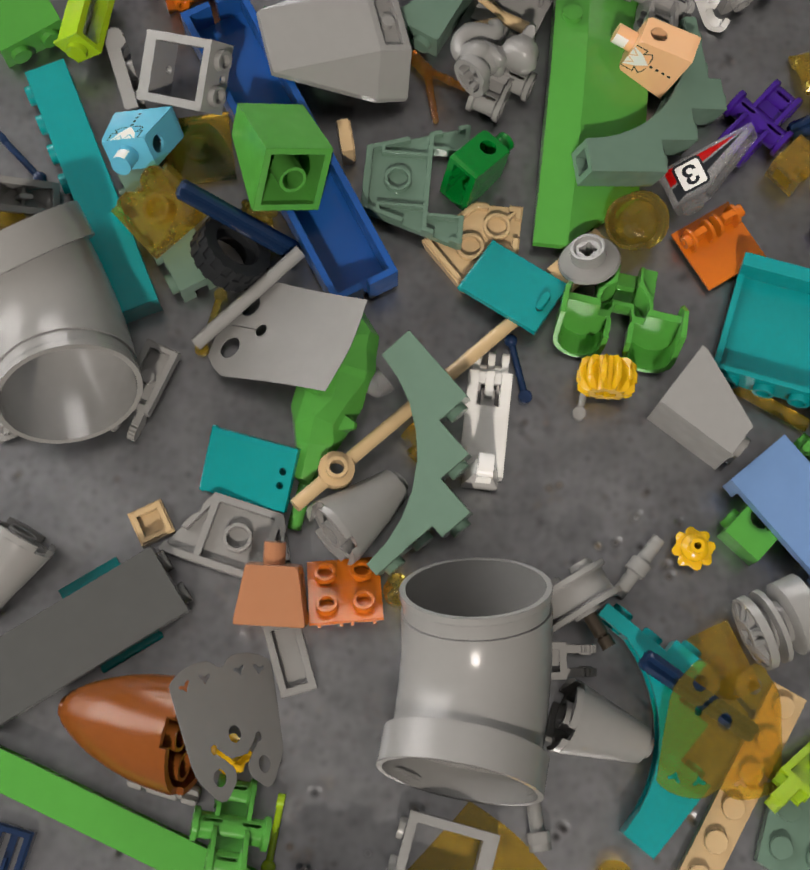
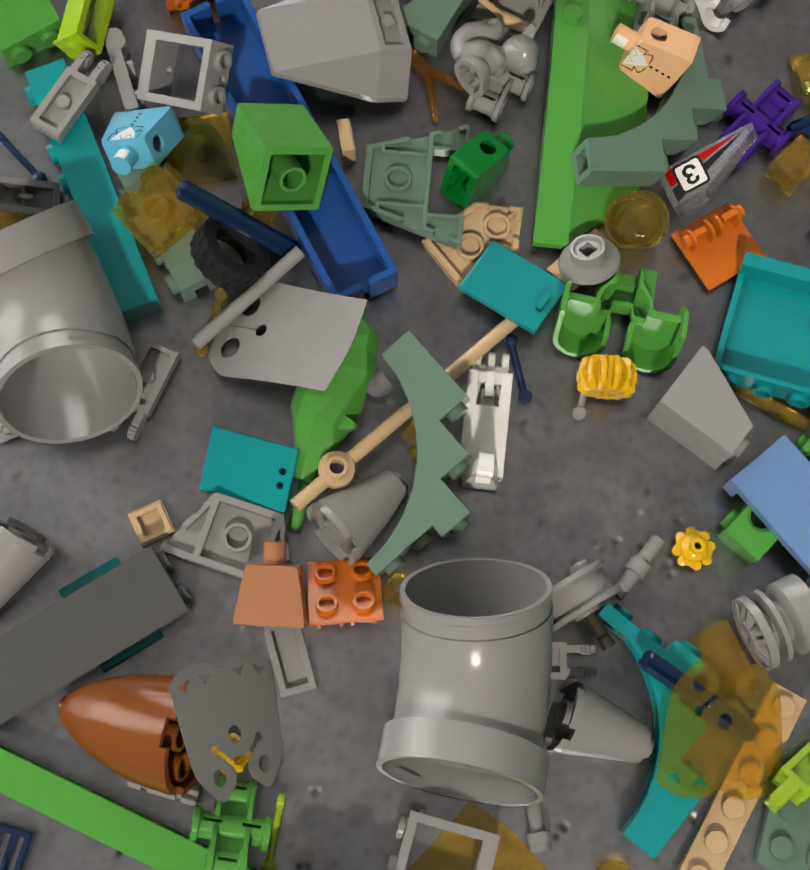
(70, 96): none -> light grey hinge

